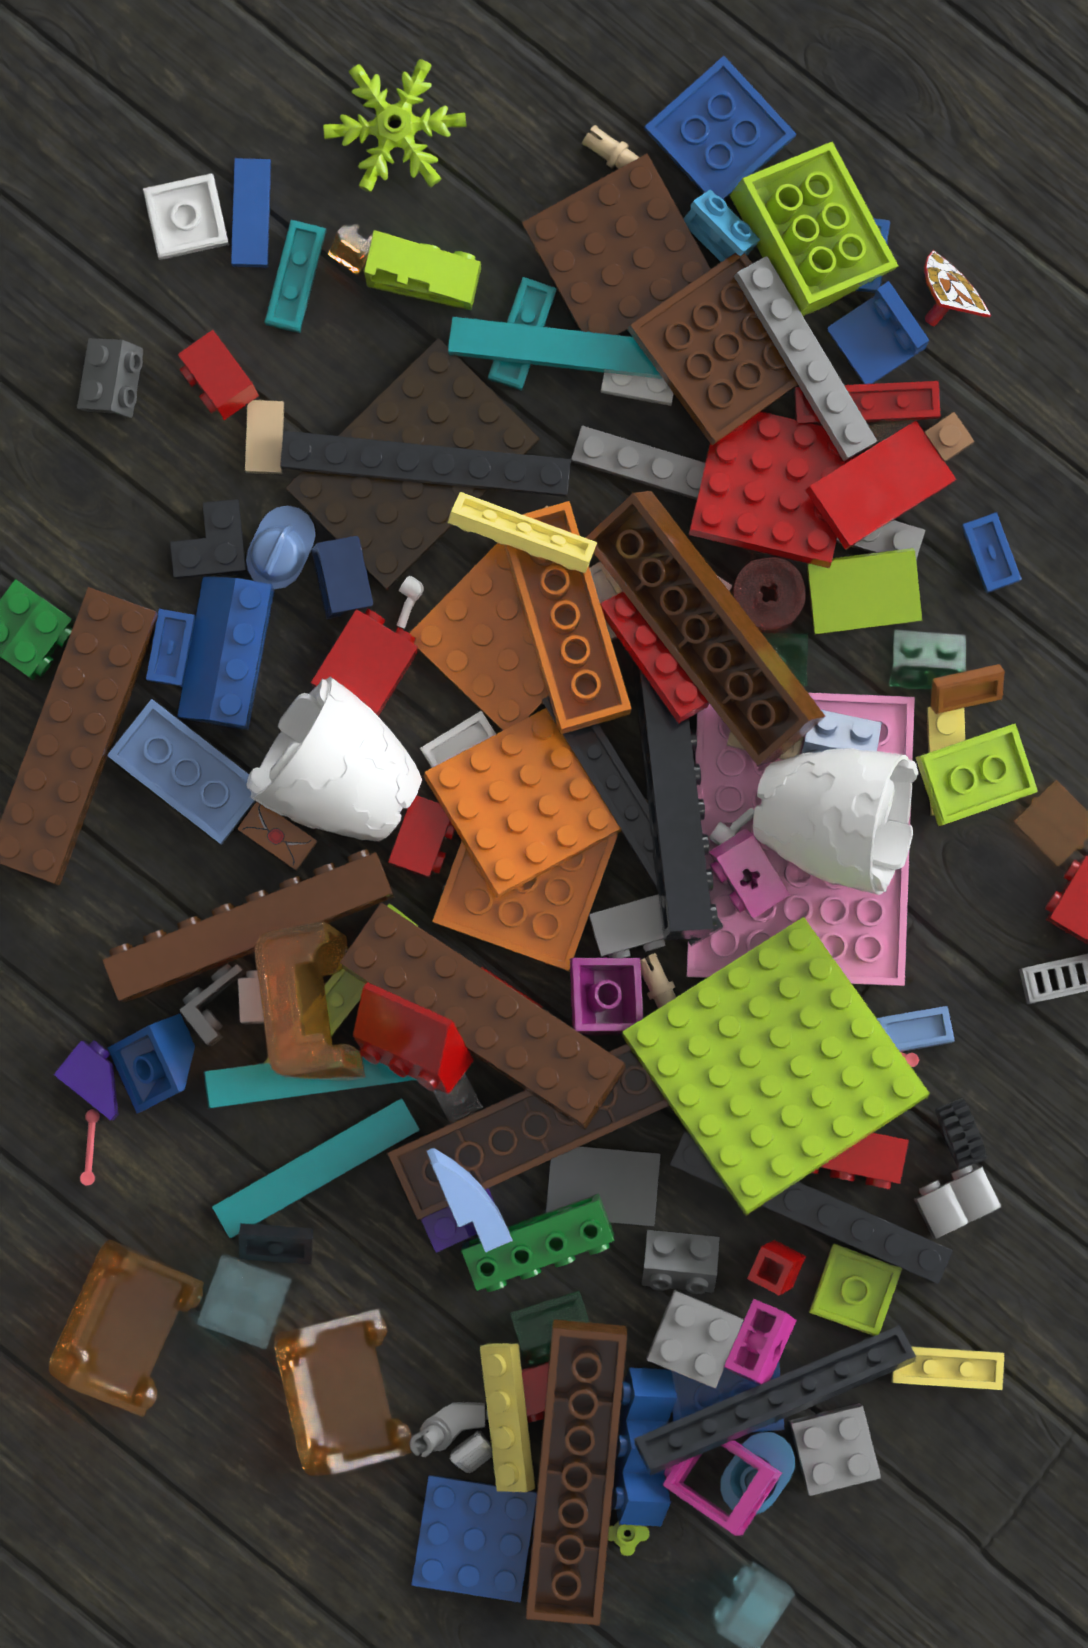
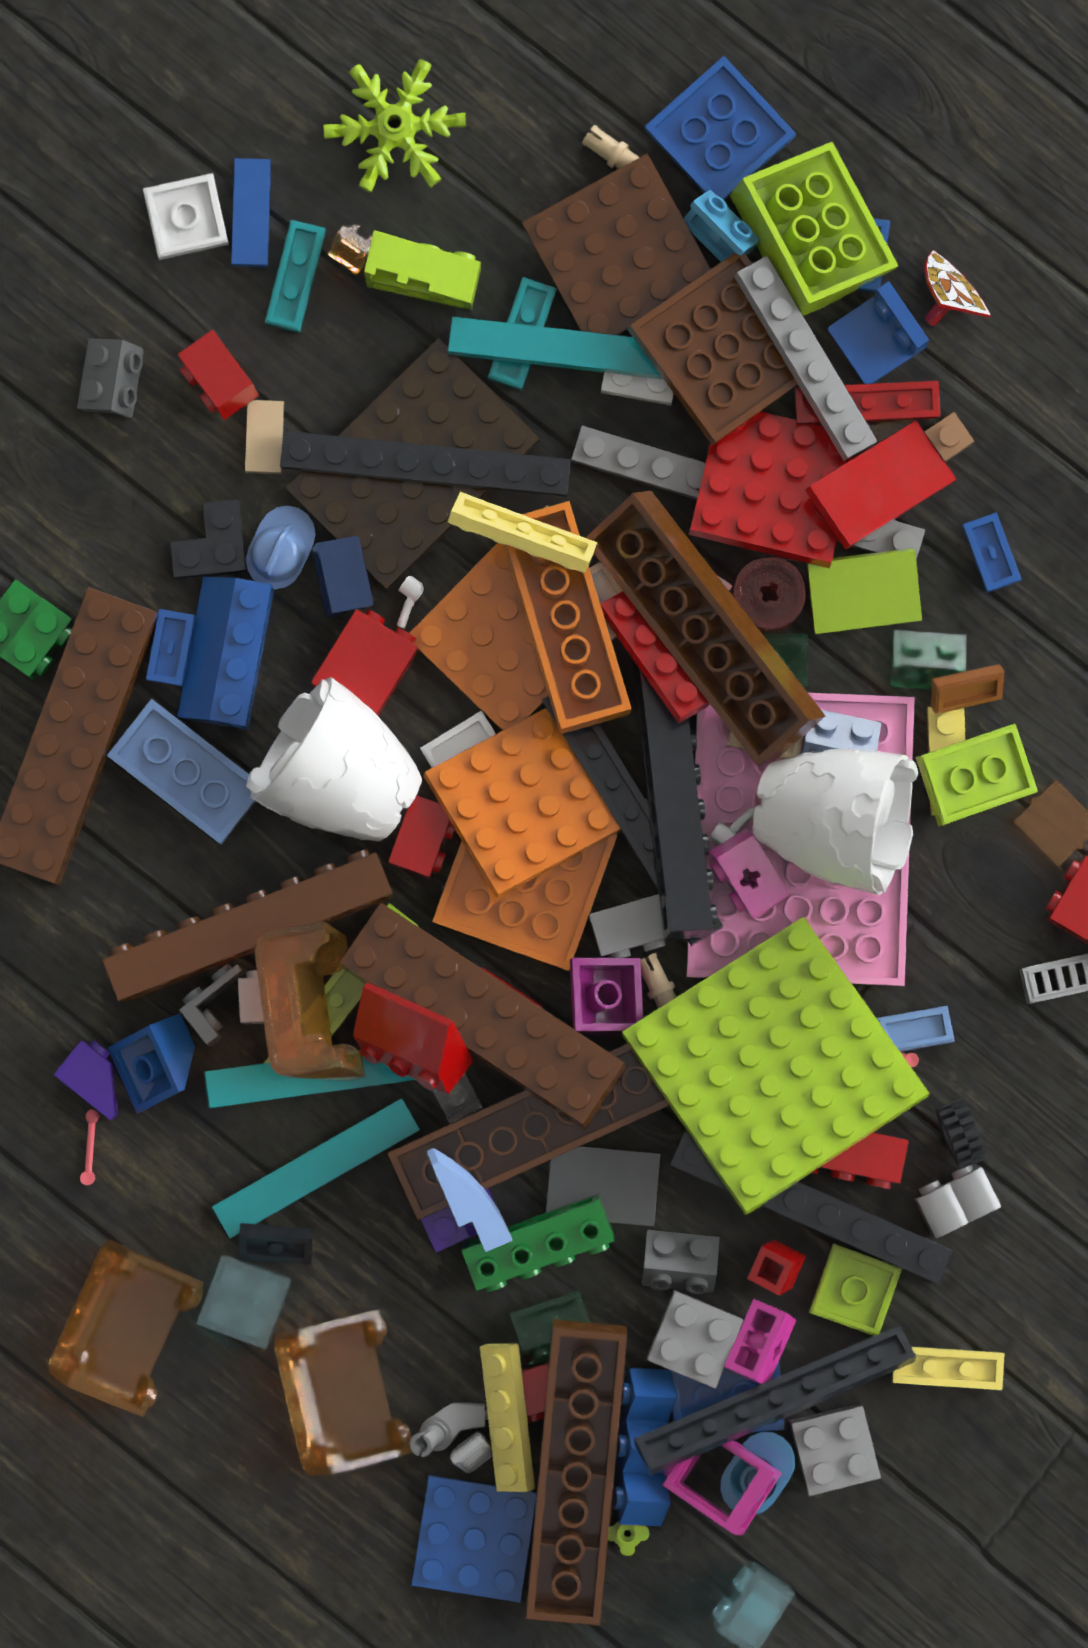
(277, 835): dark orange tile -> none

